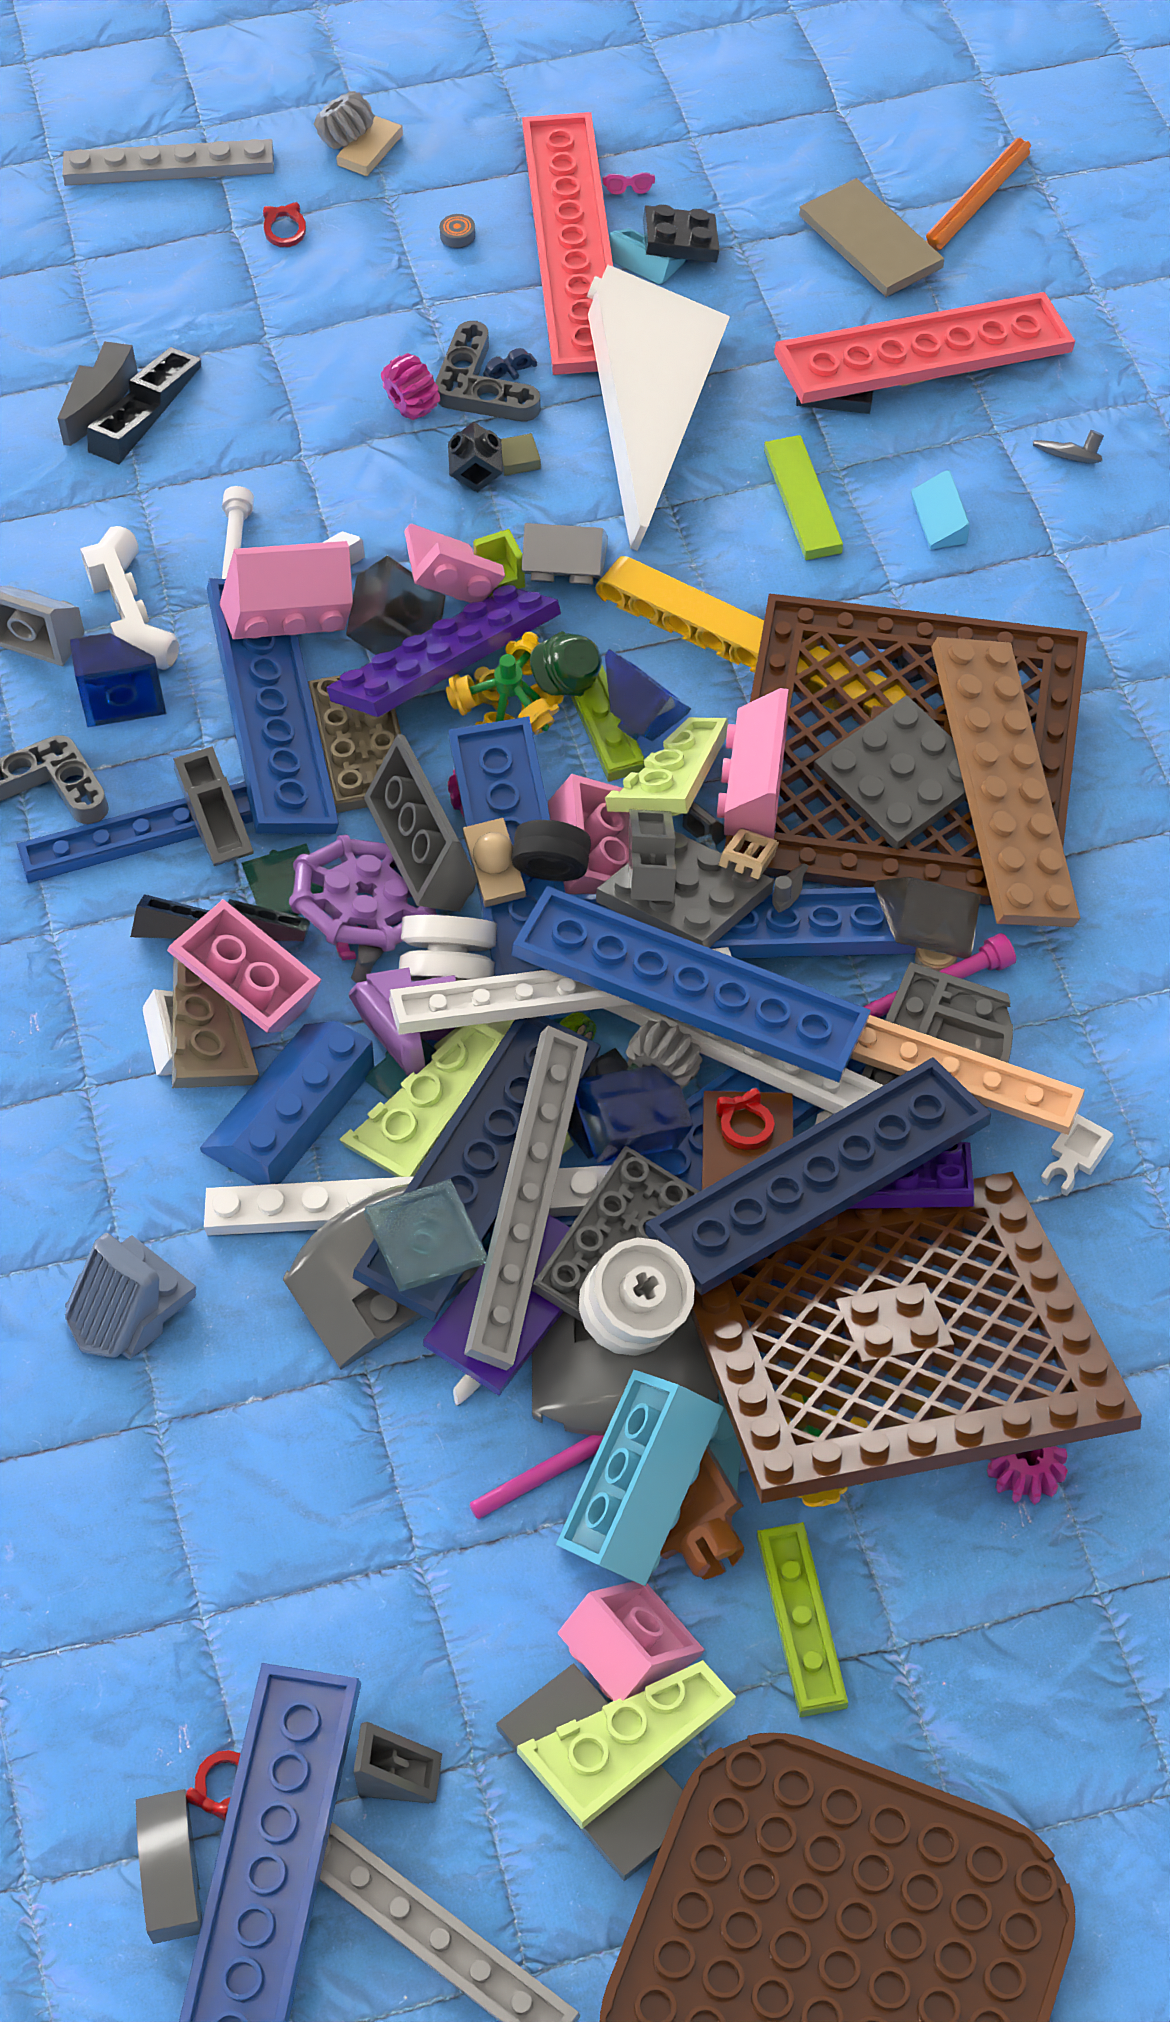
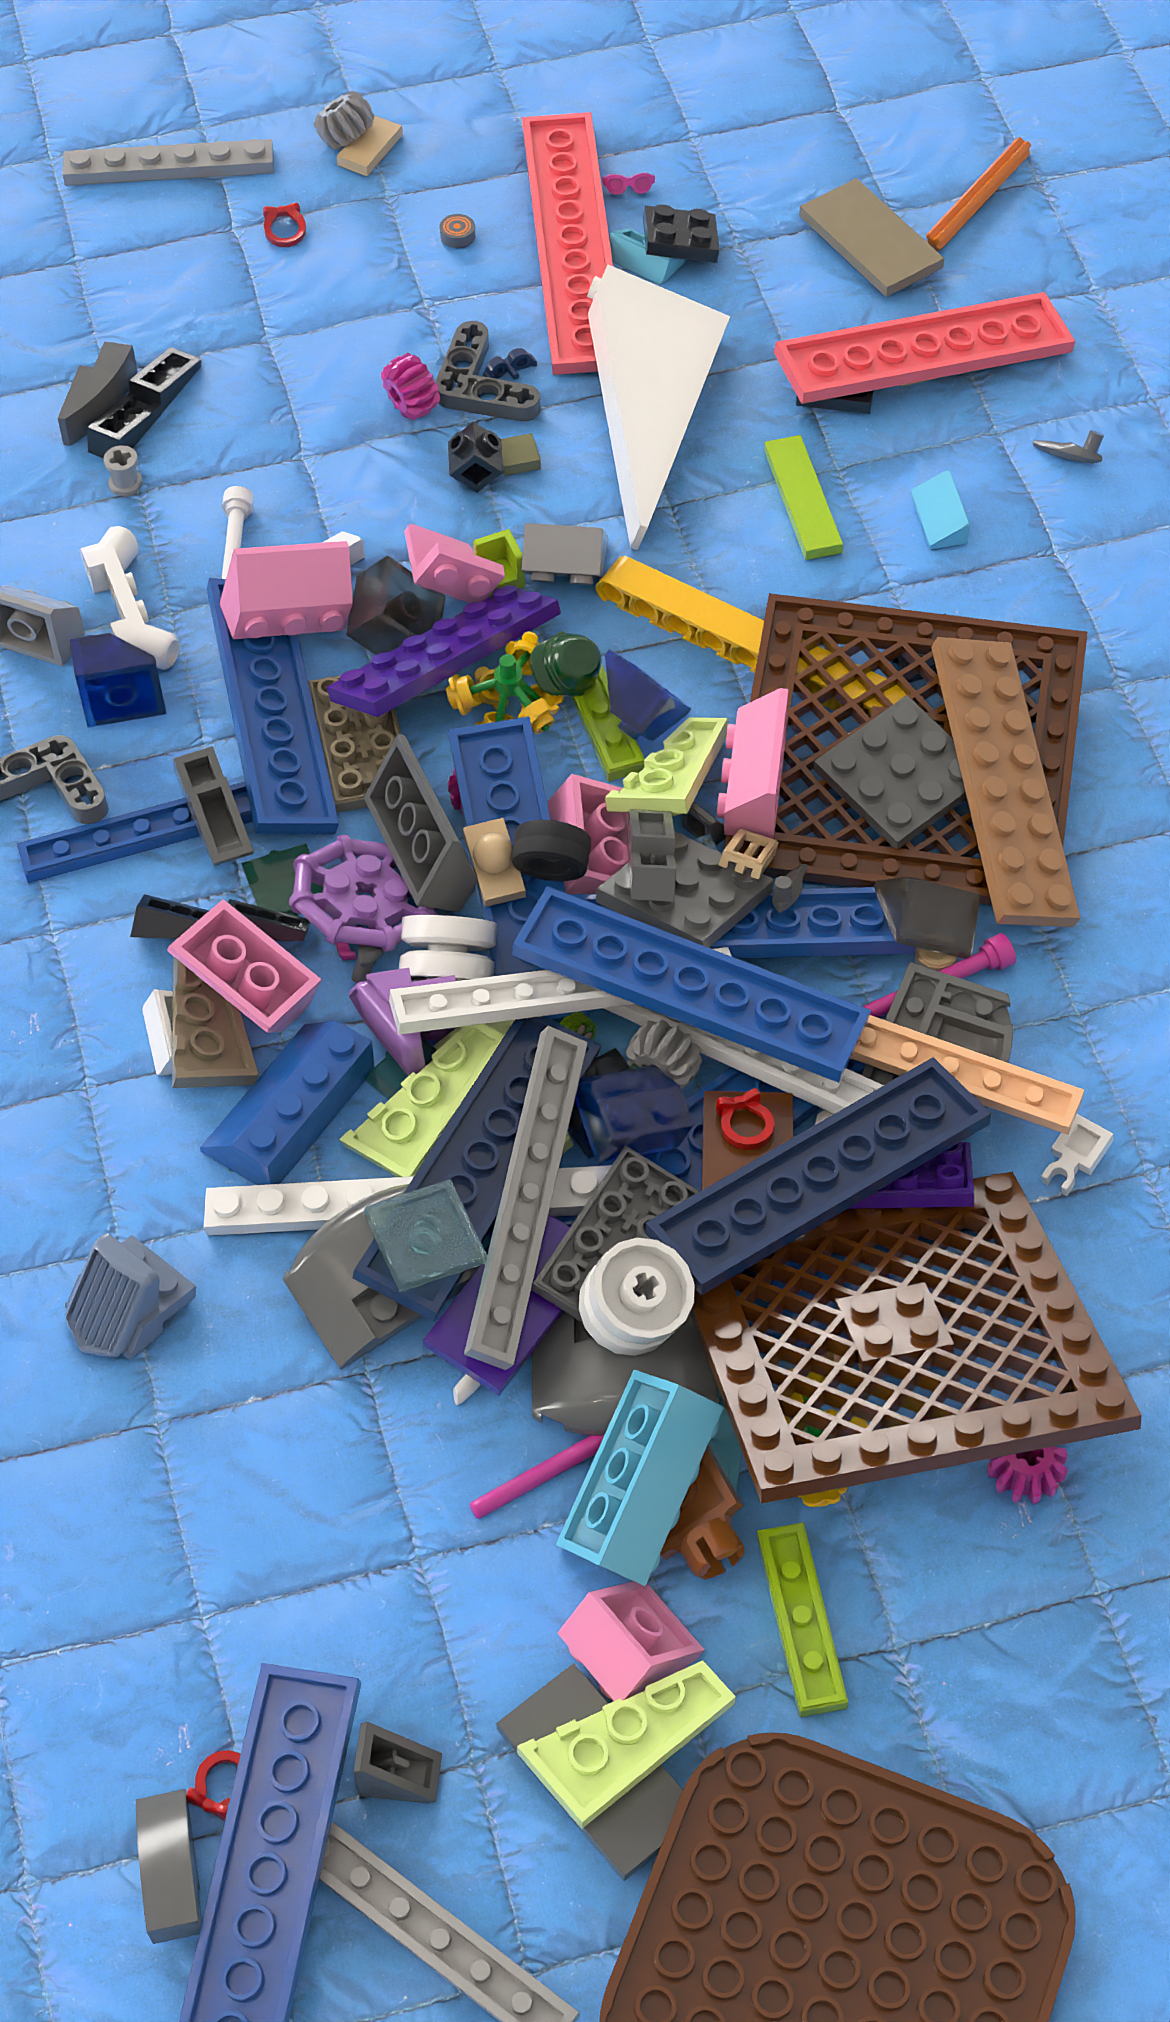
(122, 464): none -> light grey bush

